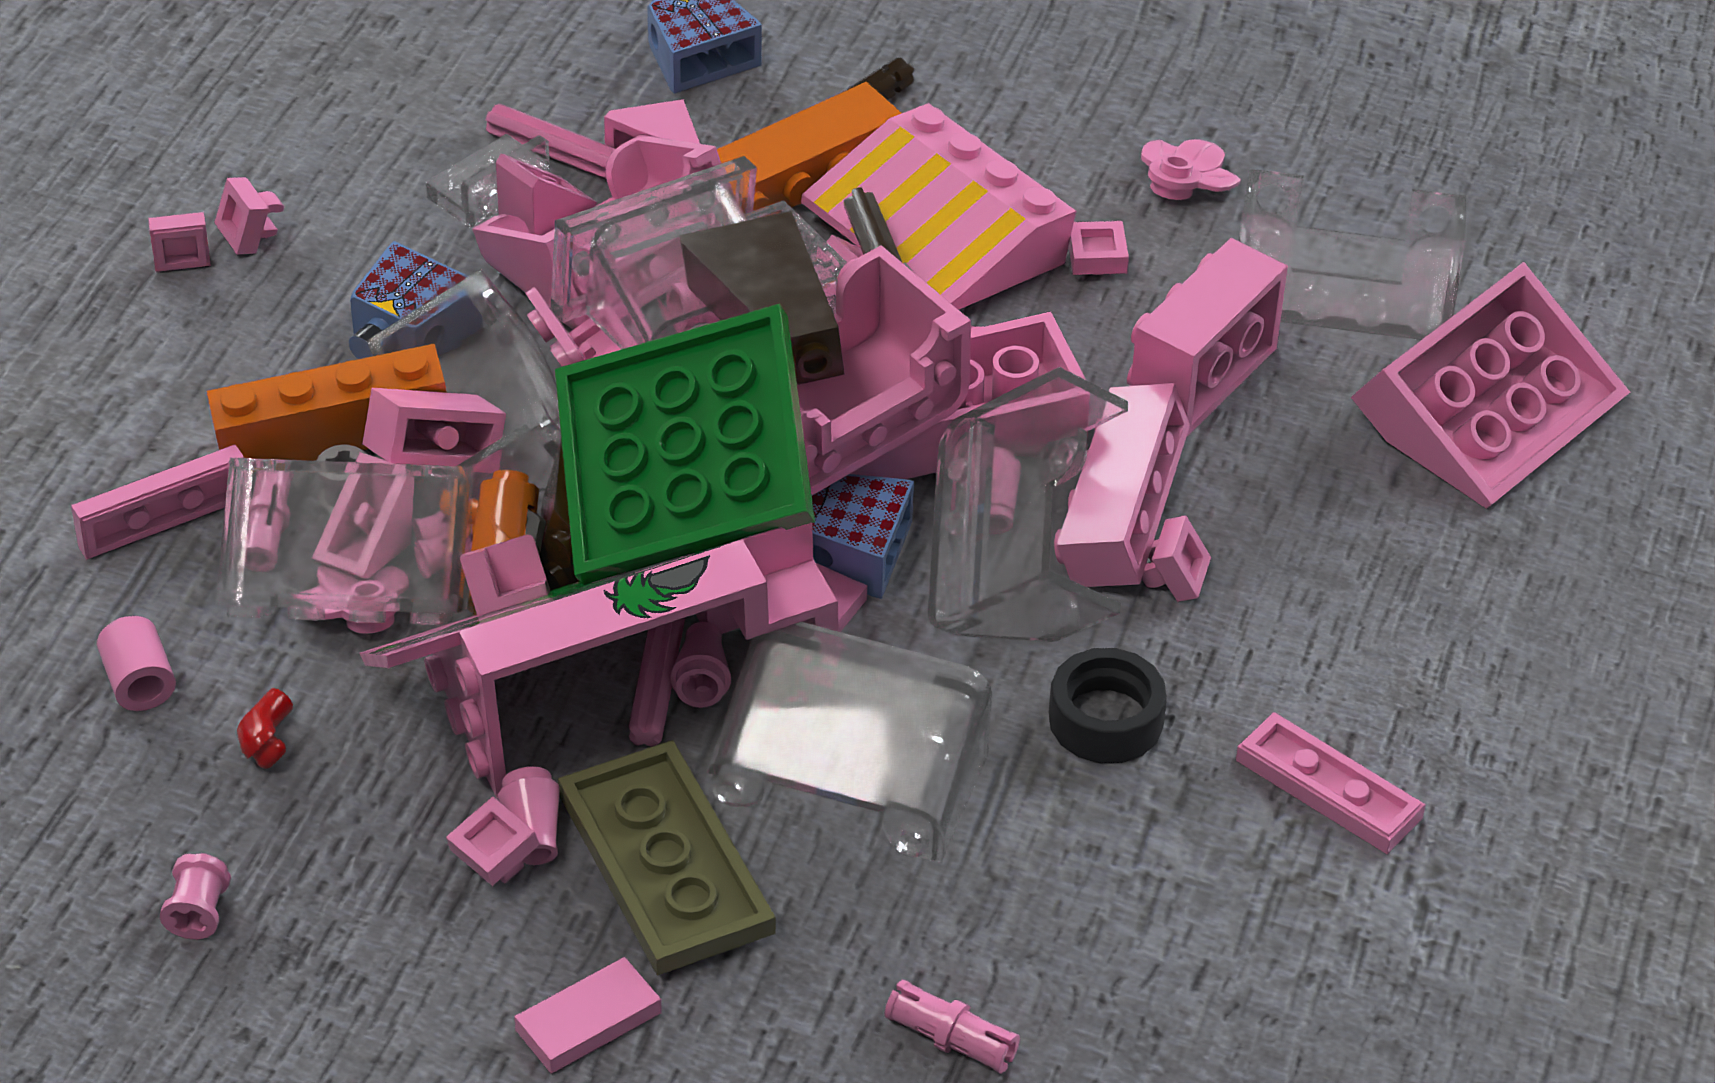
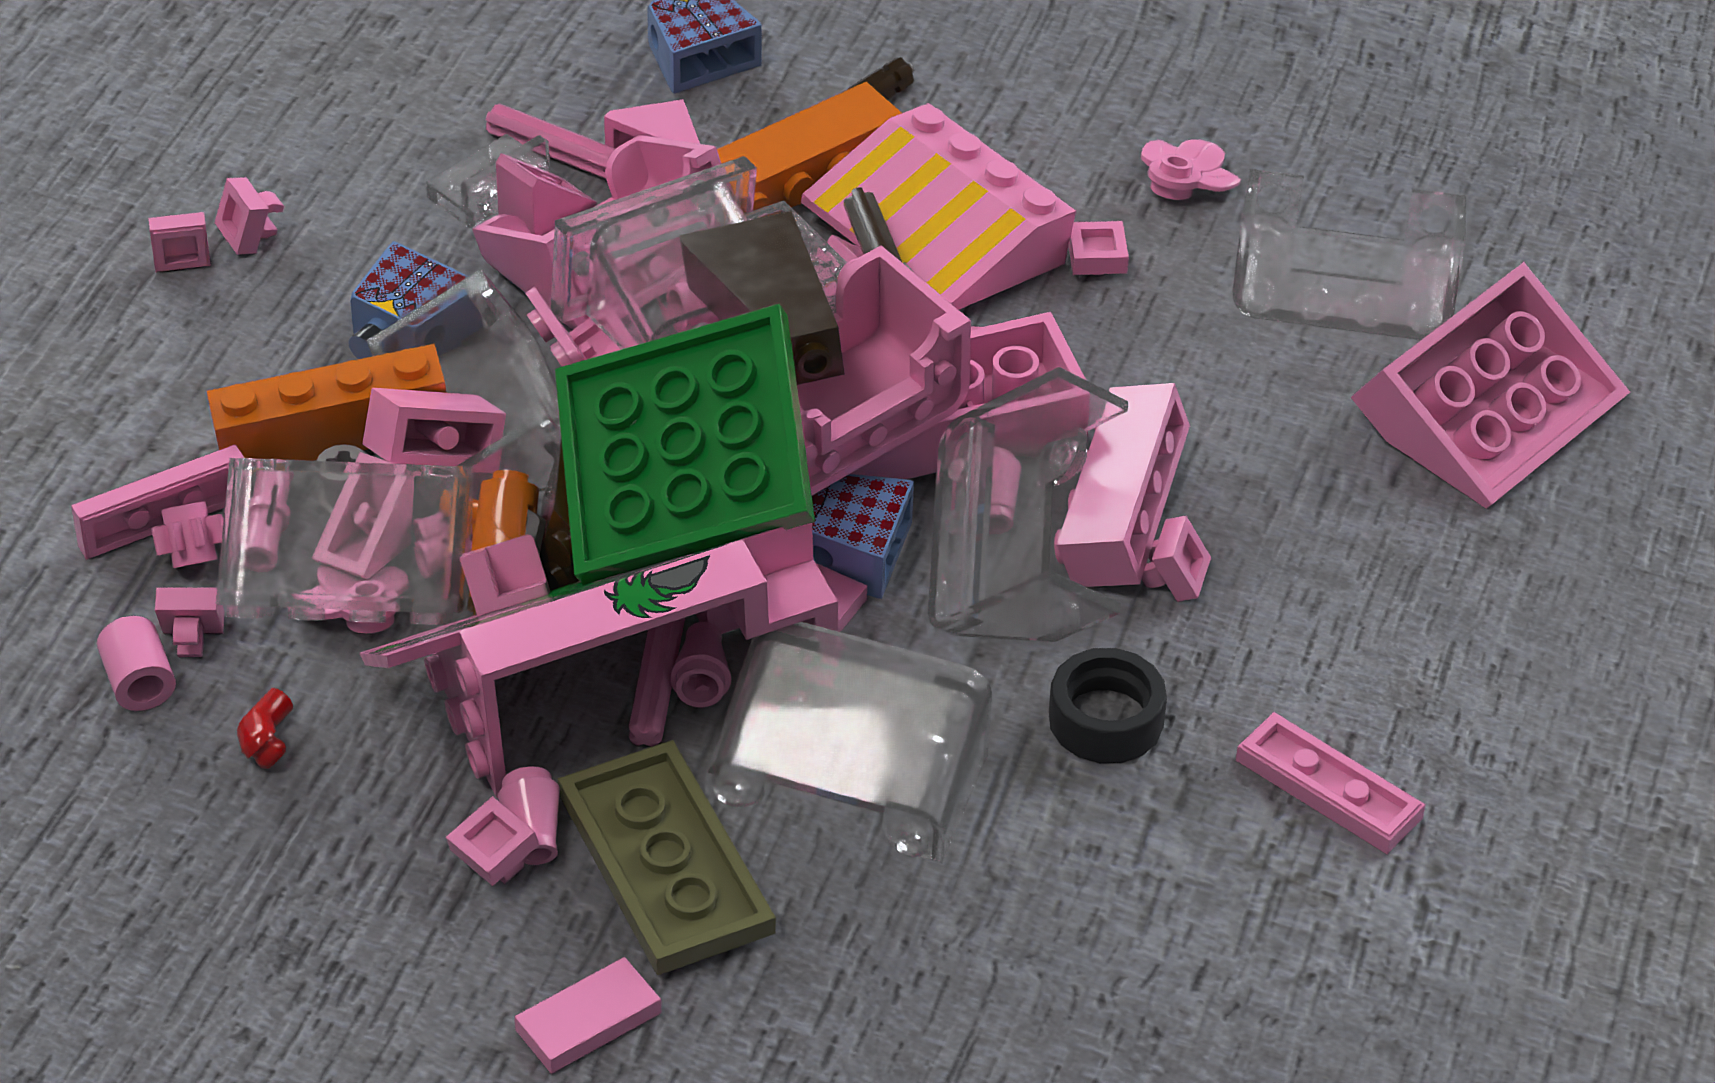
(187, 616): none -> bright pink tile
(188, 534): none -> bright pink gear
(193, 904): bright pink bush -> none
(952, 1026): bright pink pin -> none
(1212, 328): bright pink brick -> none

